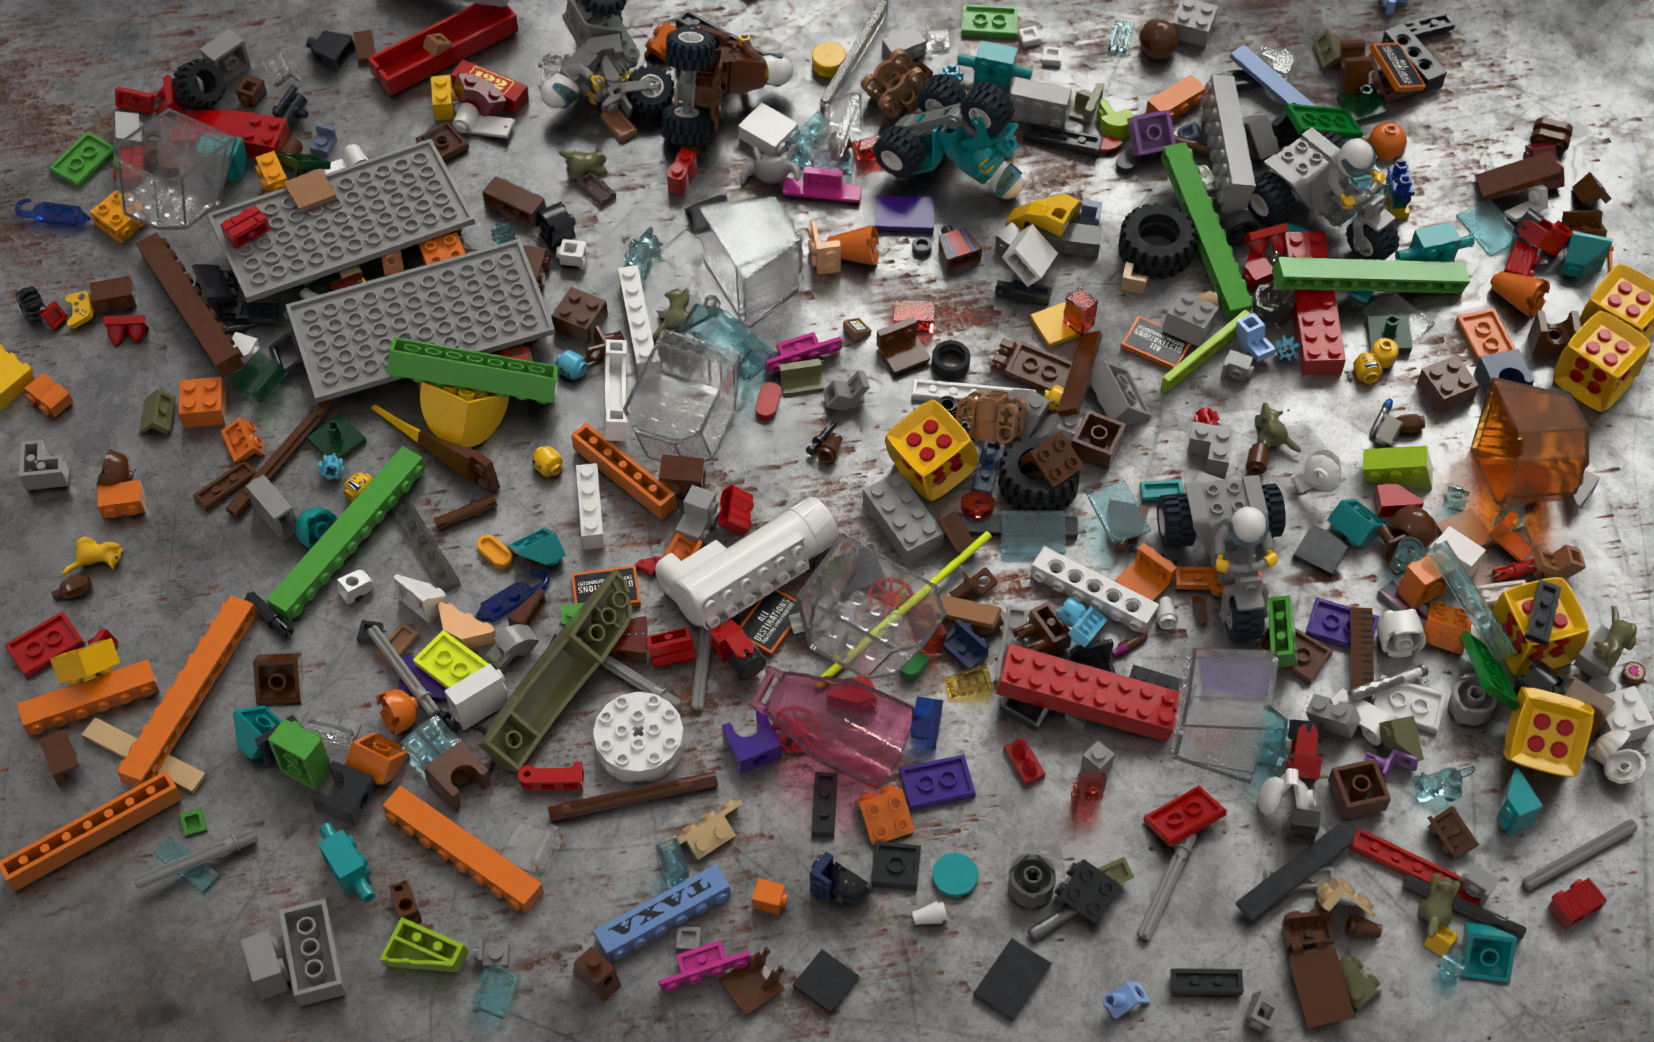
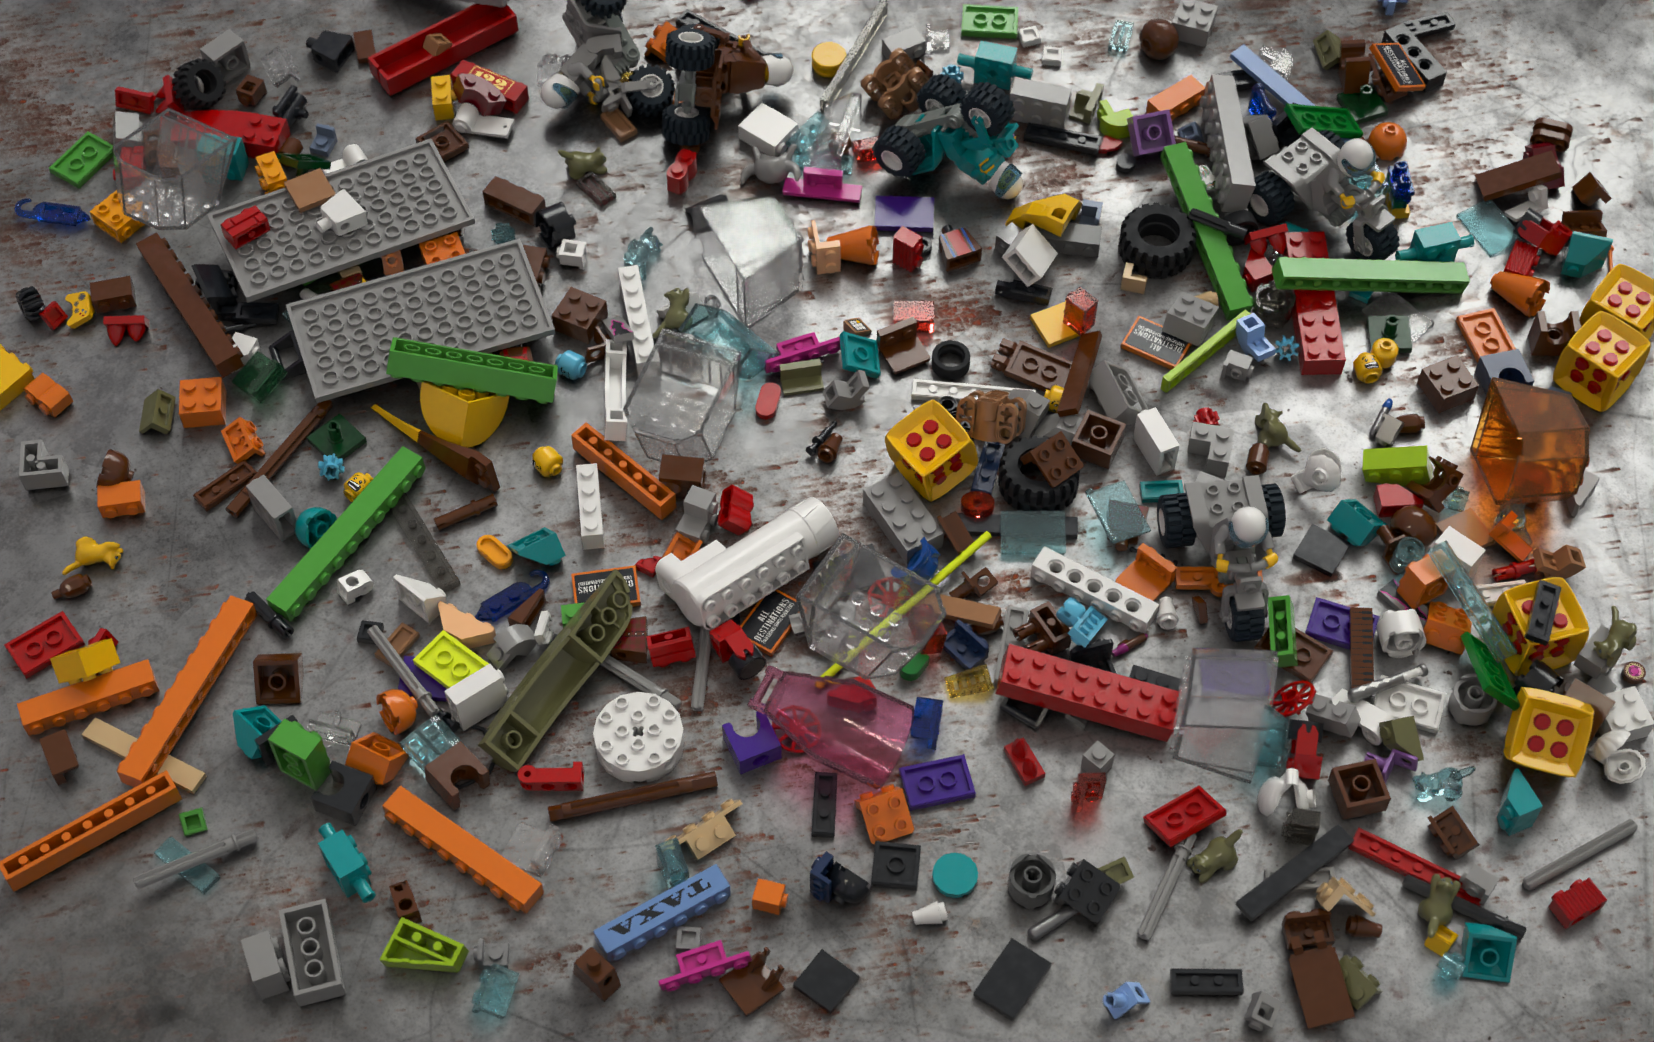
(341, 214): none -> white torso
(542, 634): none -> white tile
(618, 329): none -> light grey tile
(859, 354): none -> teal tile
(907, 249): none -> red brick
(925, 561): none -> blue helmet
(1156, 441): none -> white brick
(1218, 223): none -> black axle
(1218, 854): none -> olive animal
(1259, 102): none -> clear blue plate
(1292, 698): none -> red wheel
(1439, 486): none -> reddish brown tile

